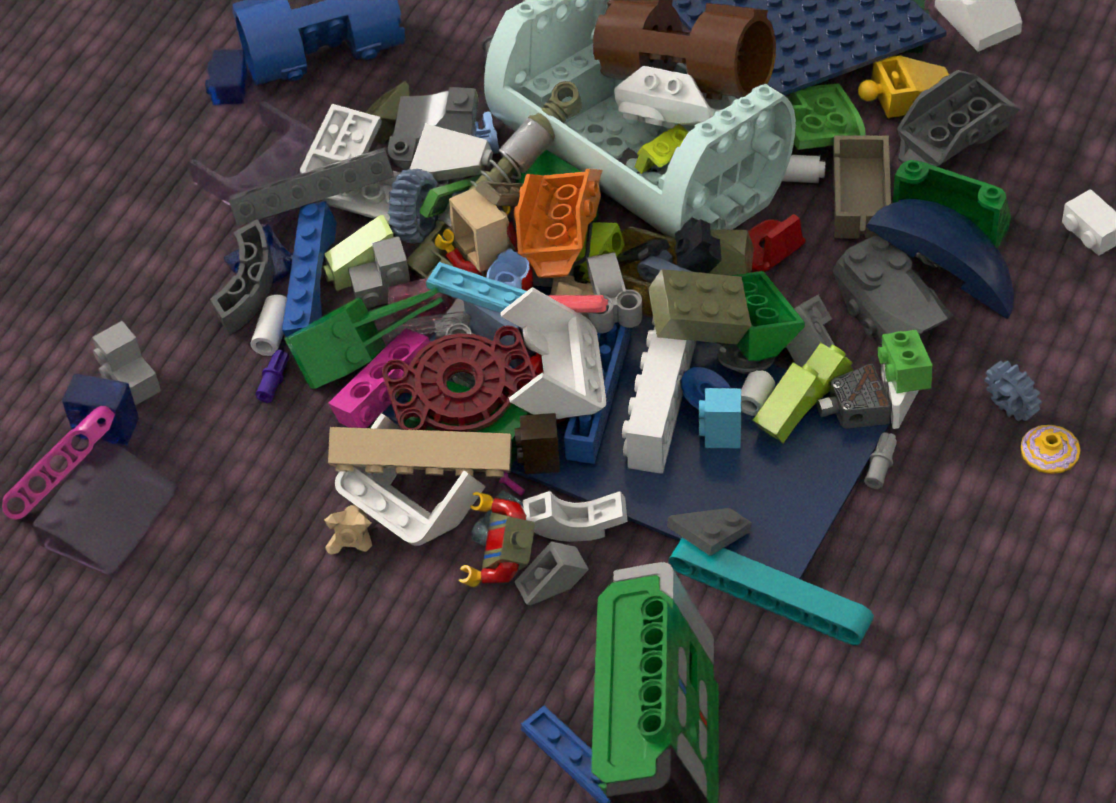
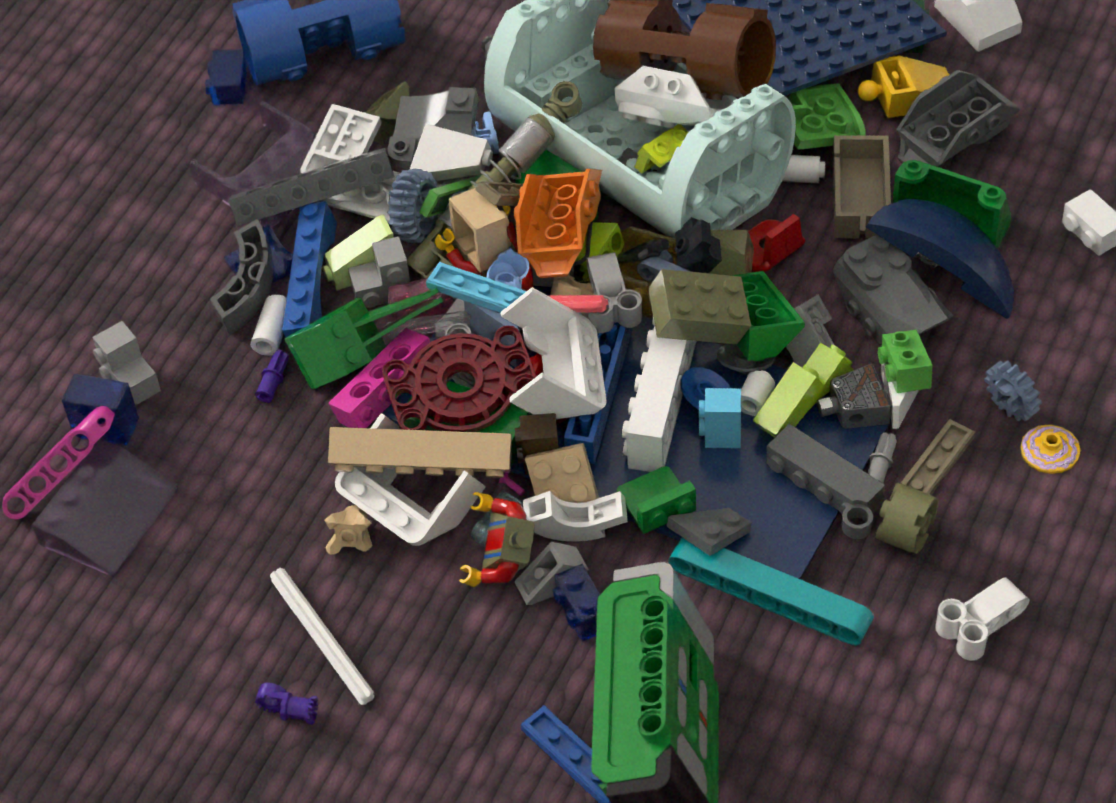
(278, 700): none -> dark purple connector
(322, 636): none -> white axle
(564, 473): none -> tan plate
(579, 599): none -> clear blue brick
(656, 497): none -> green bracket
(827, 477): none -> dark grey hinge
(907, 518): none -> olive brick
(939, 457): none -> dark tan tile
(979, 617): none -> white piece

